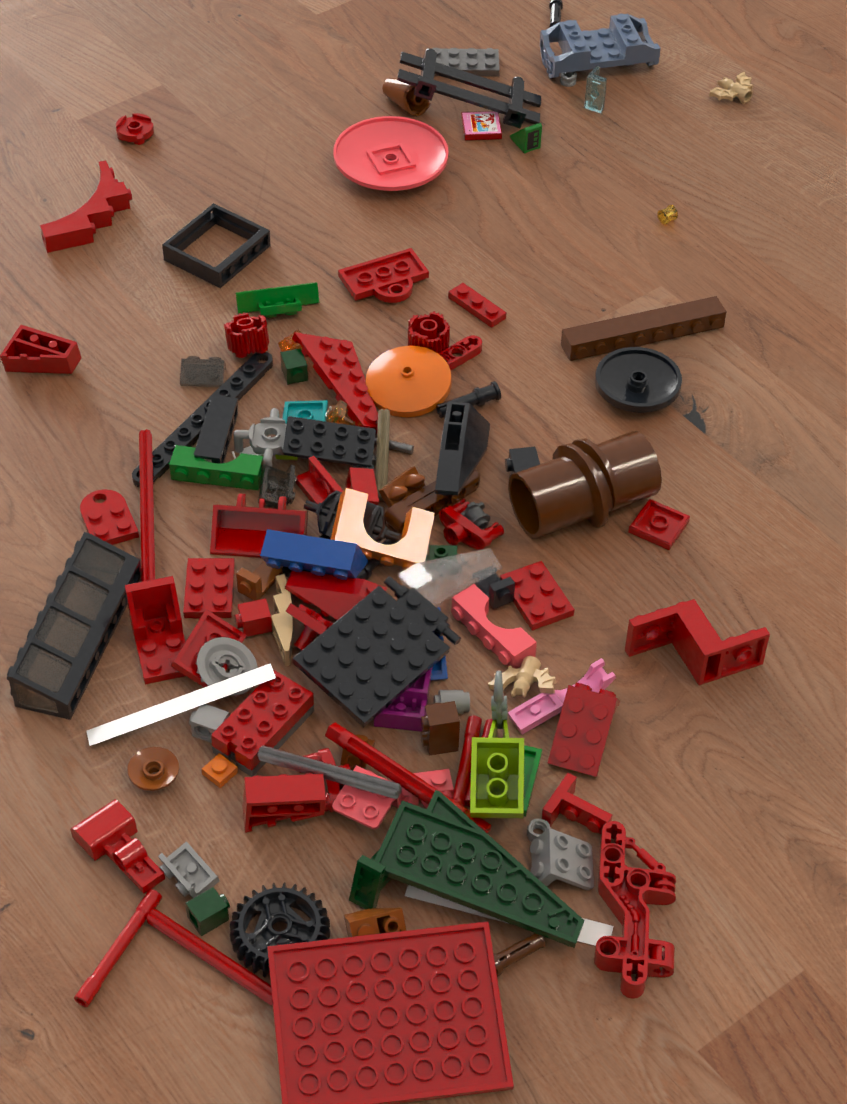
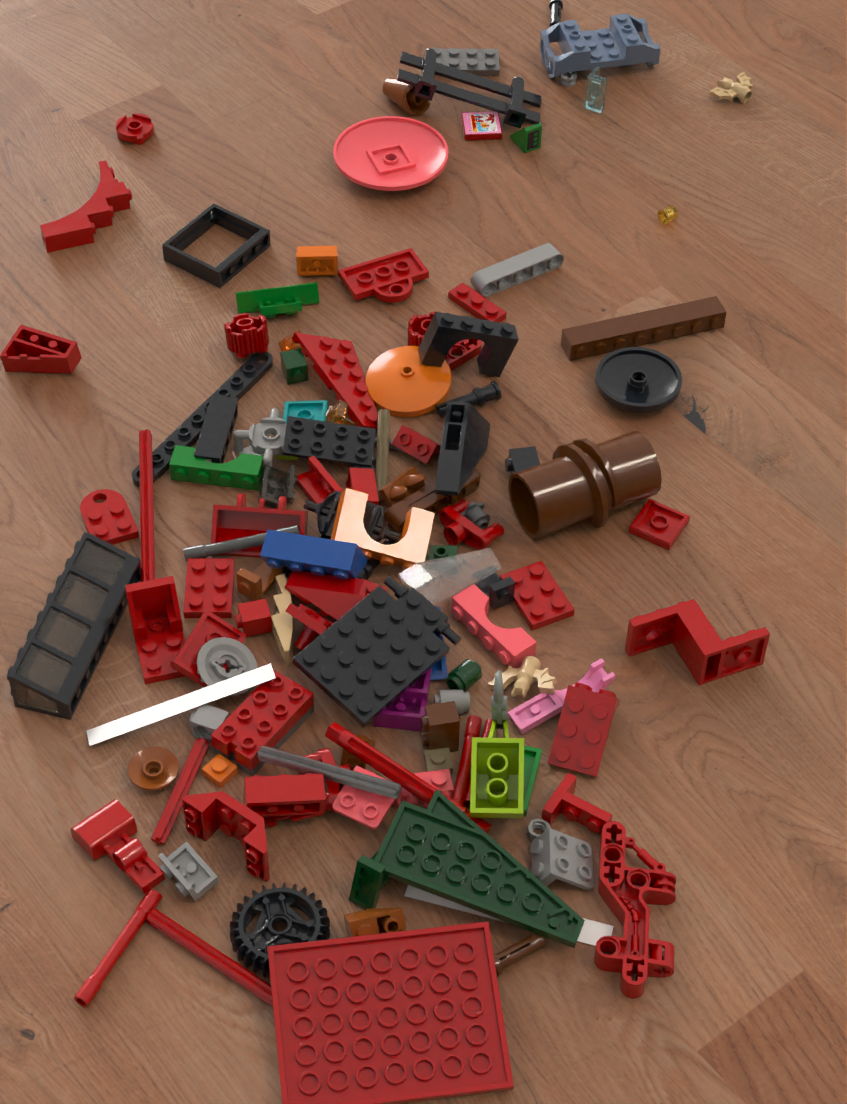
(180, 789): none -> red axle
(202, 371): clear smoke bracket -> none
(204, 551): none -> dark grey piece
(208, 911): dark green brick -> none
(217, 810): none -> red slope
(316, 260): none -> orange bracket
(416, 444): none -> red bracket
(438, 759): none -> dark tan plate
(449, 329): none -> black arch
(464, 675): none -> dark green brick
(517, 269): none -> light grey beam

